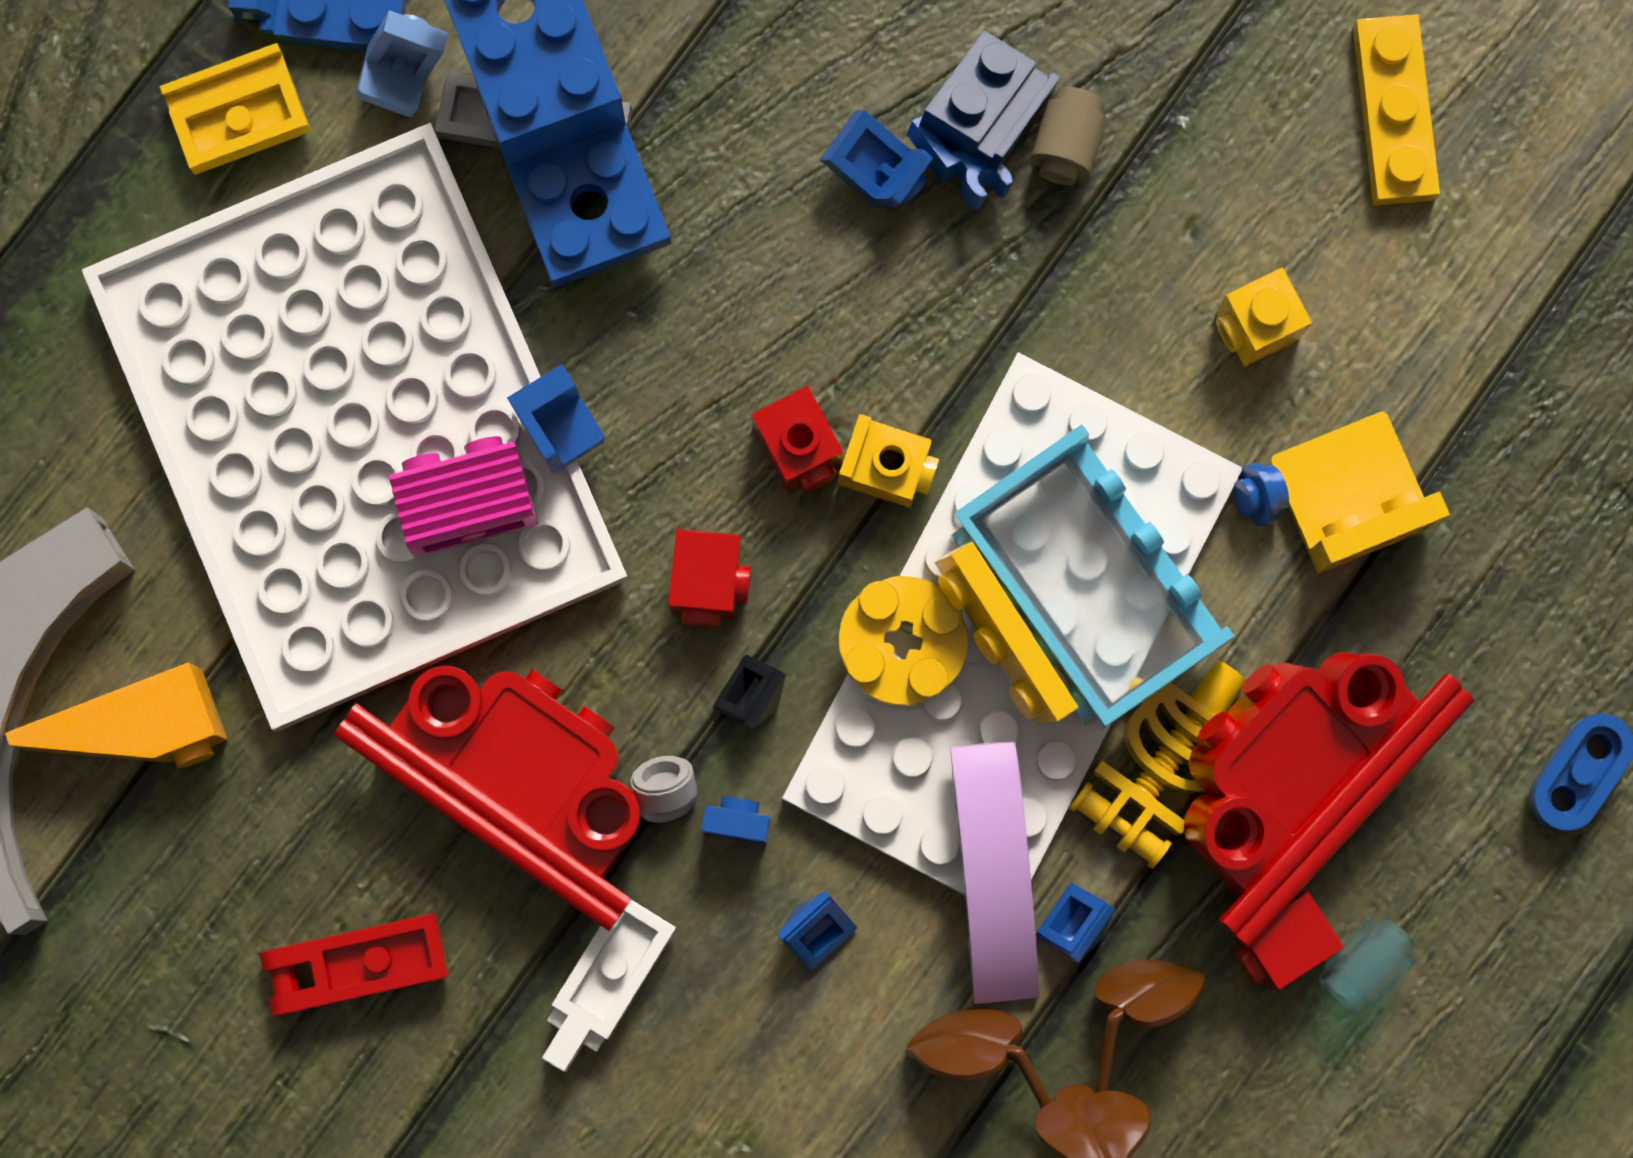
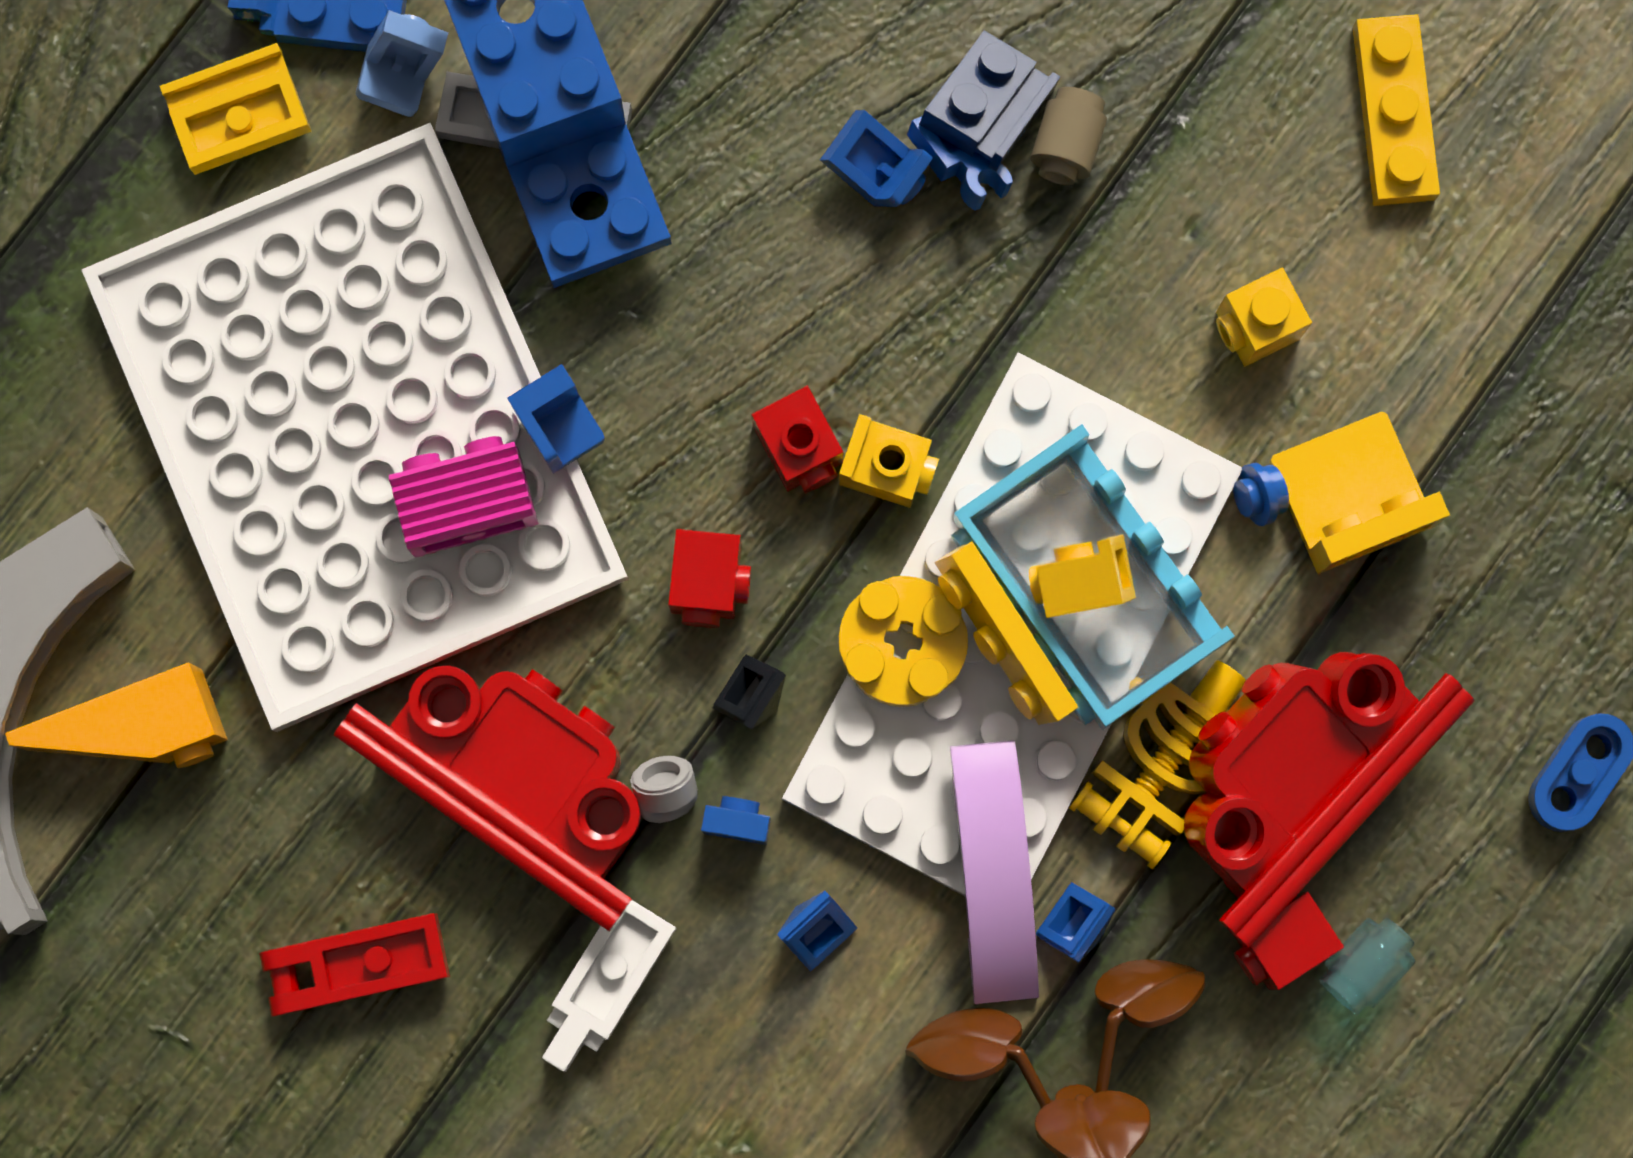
(1082, 578): none -> yellow brick

